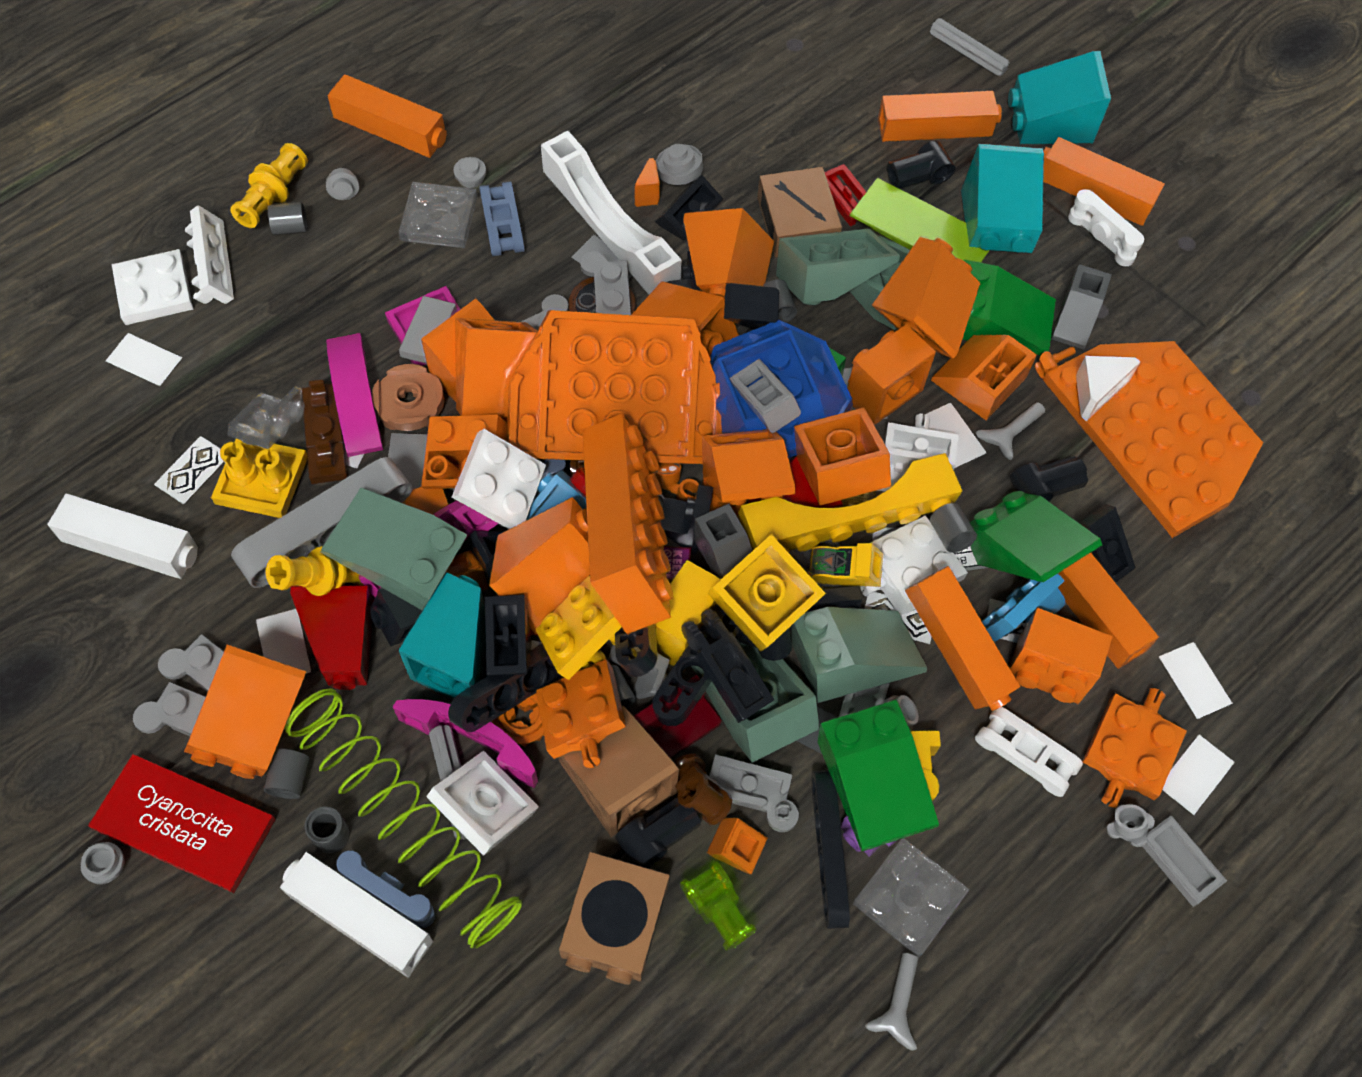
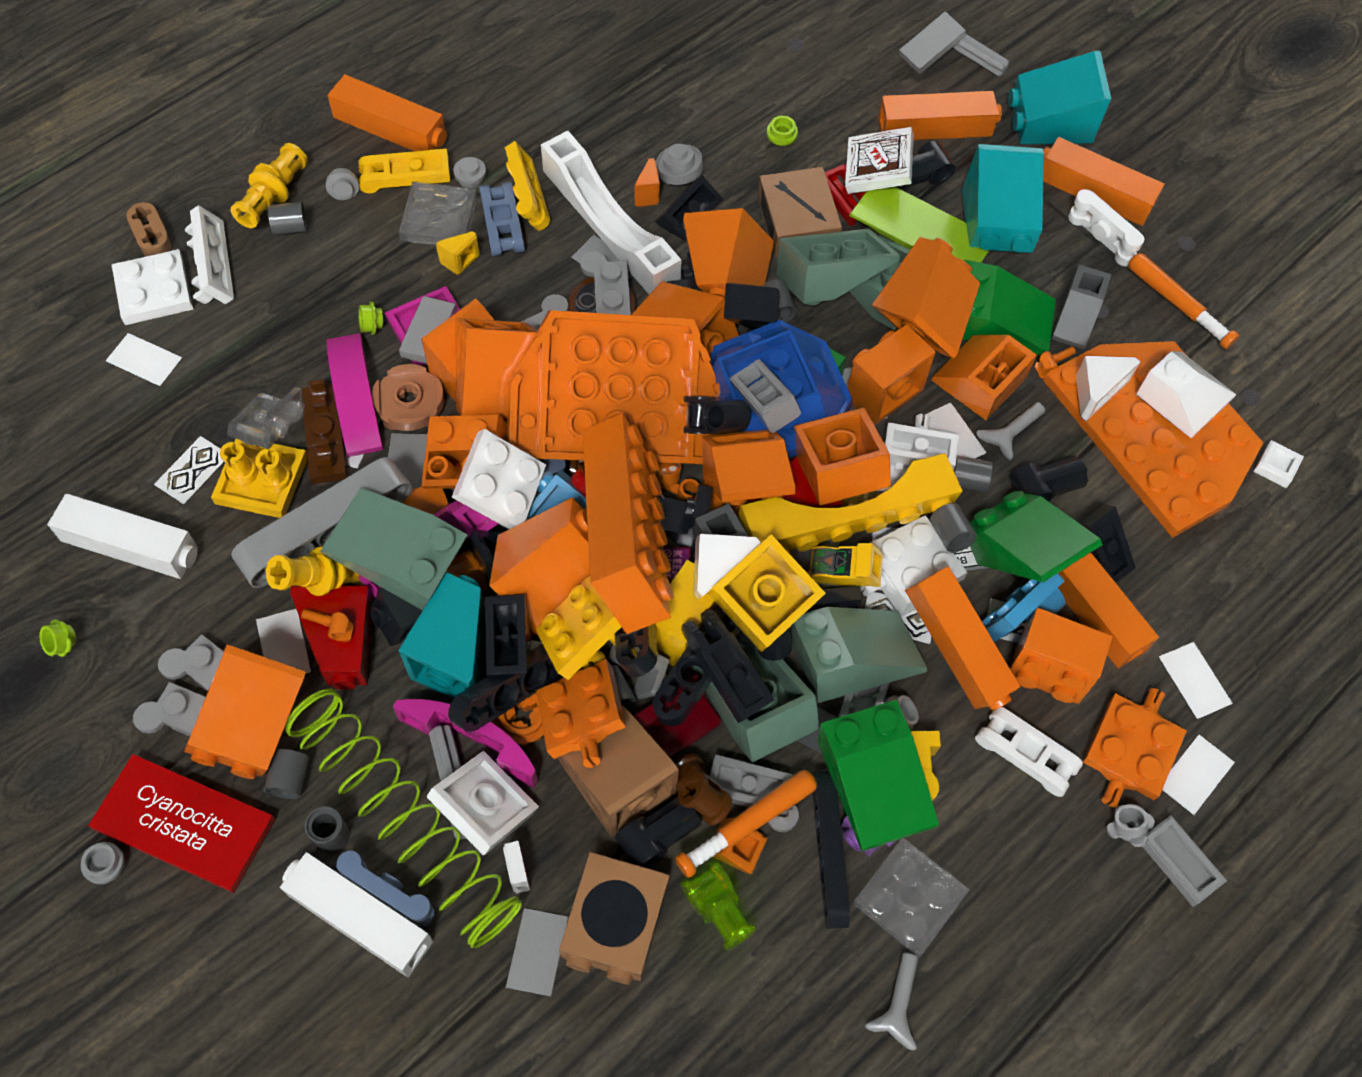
(57, 638): none -> lime plate
(153, 229): none -> medium nougat beam
(339, 626): none -> orange hand
(370, 318): none -> lime plate
(403, 169): none -> yellow plate
(458, 251): none -> yellow slope
(516, 867): none -> white tile
(527, 187): none -> yellow plate
(537, 952): none -> light grey sticker
(715, 415): none -> black piece
(717, 557): none -> white slope
(754, 817): none -> orange piece
(782, 131): none -> lime plate
(879, 160): none -> white tile
(932, 42): none -> light grey tile
(973, 473): none -> dark grey beam
(1179, 297): none -> orange piece
(1184, 393): none -> white slope
(1278, 464): none -> white tile

